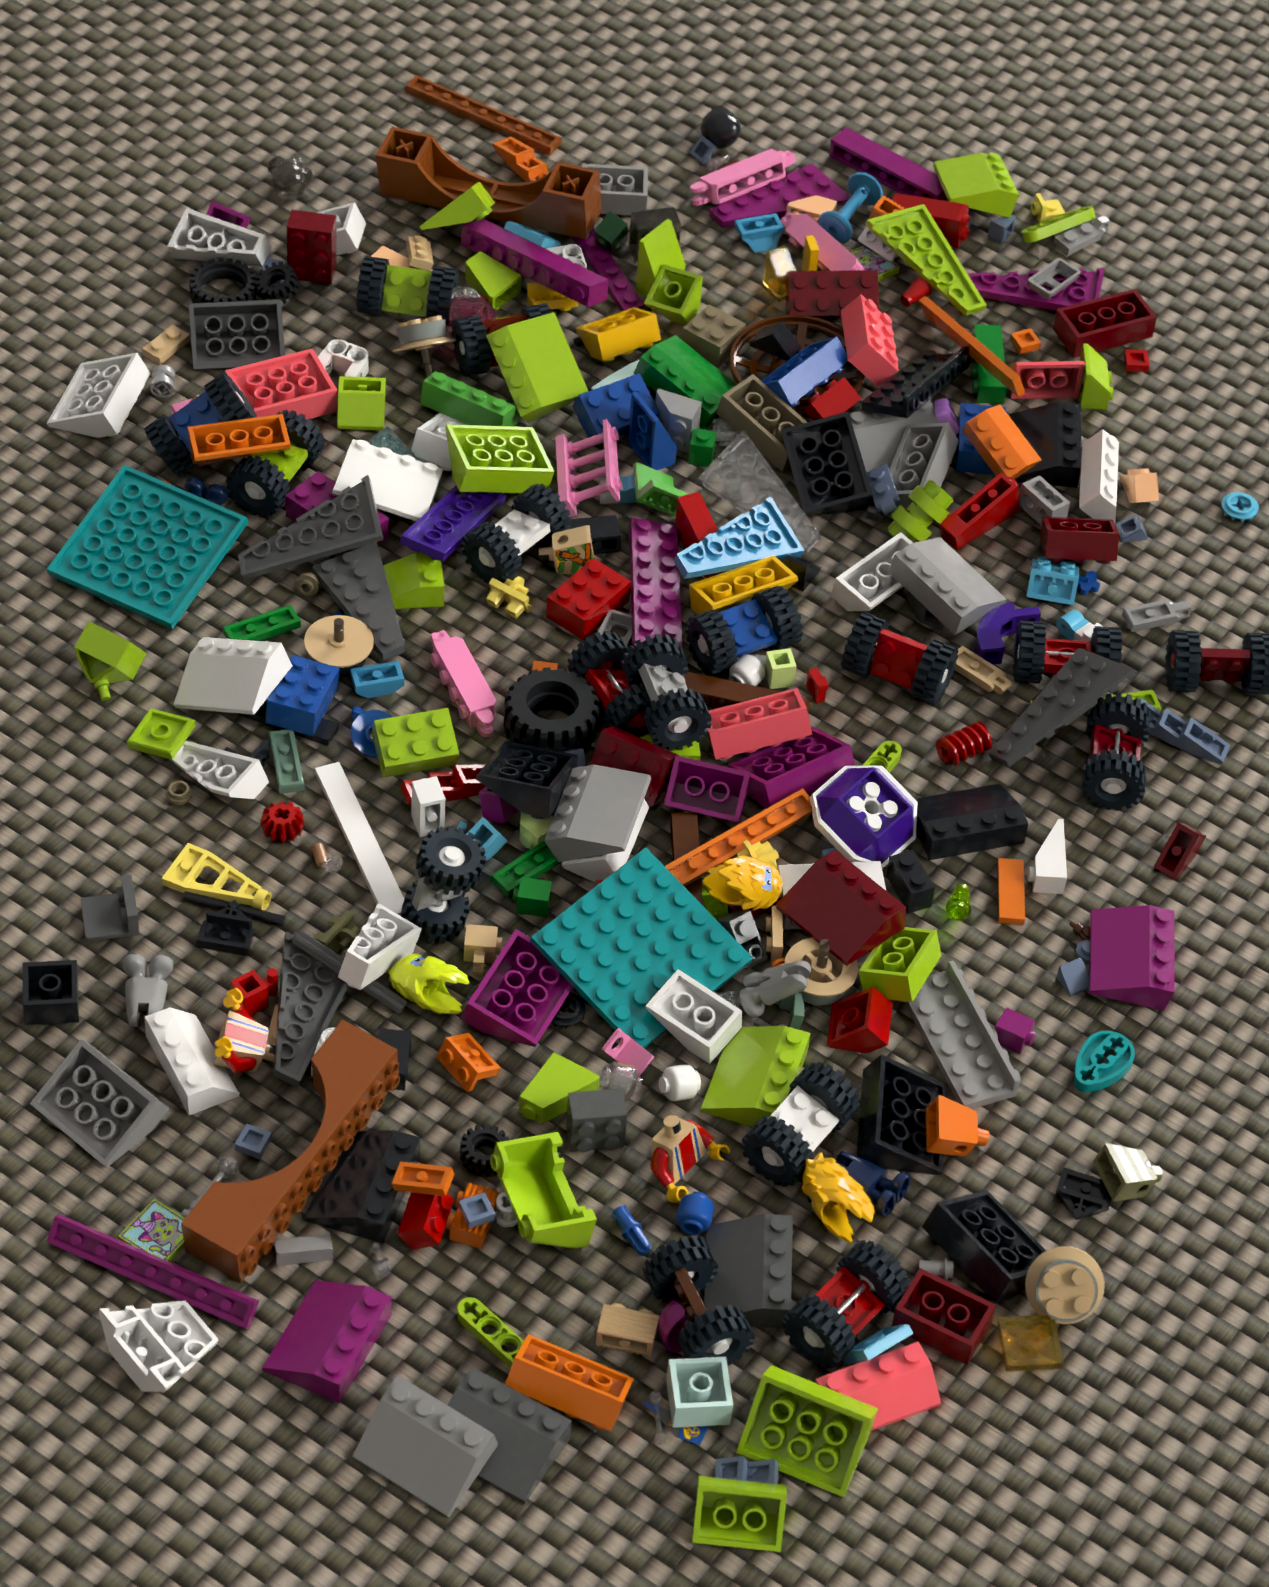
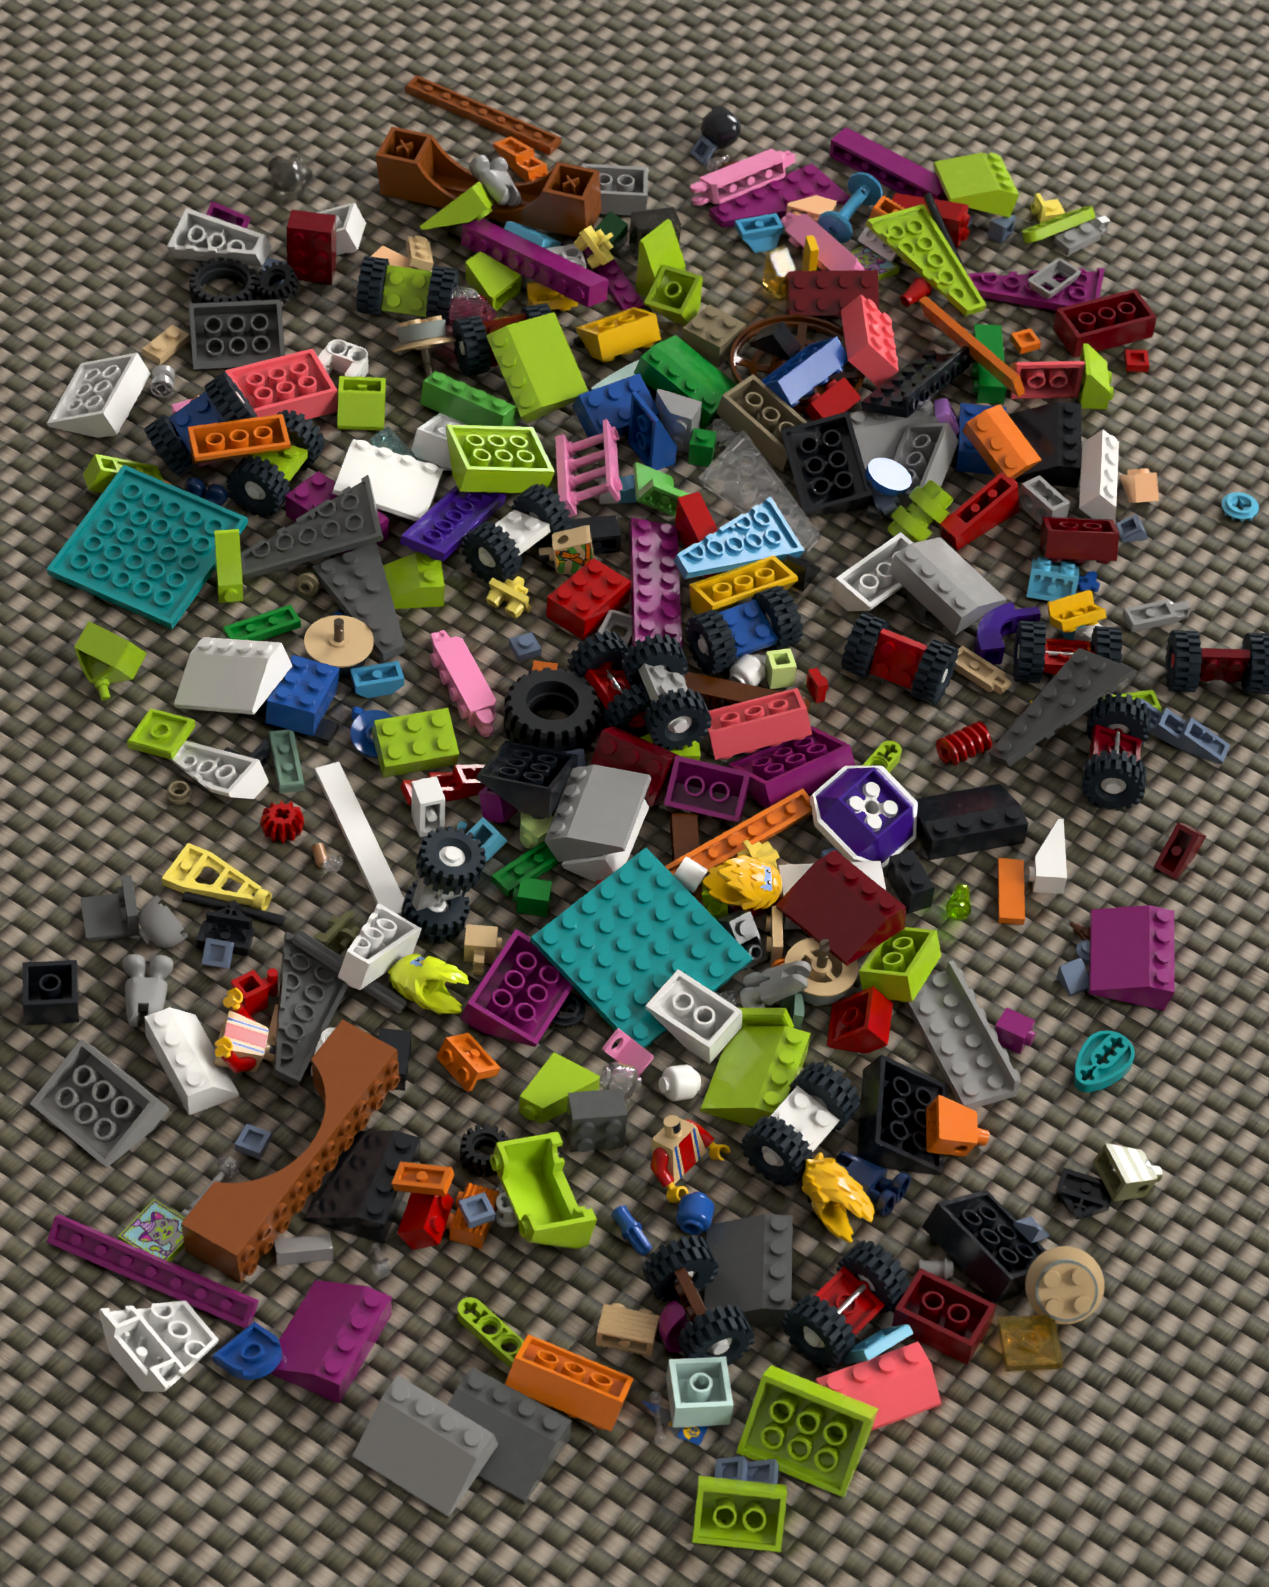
(104, 468): none -> lime slope
(160, 925): none -> light grey cylinder
(217, 953): none -> sand blue plate
(228, 565): none -> lime slope
(250, 1353): none -> blue tile
(495, 179): none -> light grey piece
(525, 647): none -> sand blue plate
(598, 244): none -> light yellow hips
(690, 874): none -> white brick
(765, 1017): none -> lime tile
(888, 476): none -> tile
(940, 223): none -> black bar
(1031, 1229): none -> sand blue slope
(1074, 611): none -> yellow bracket

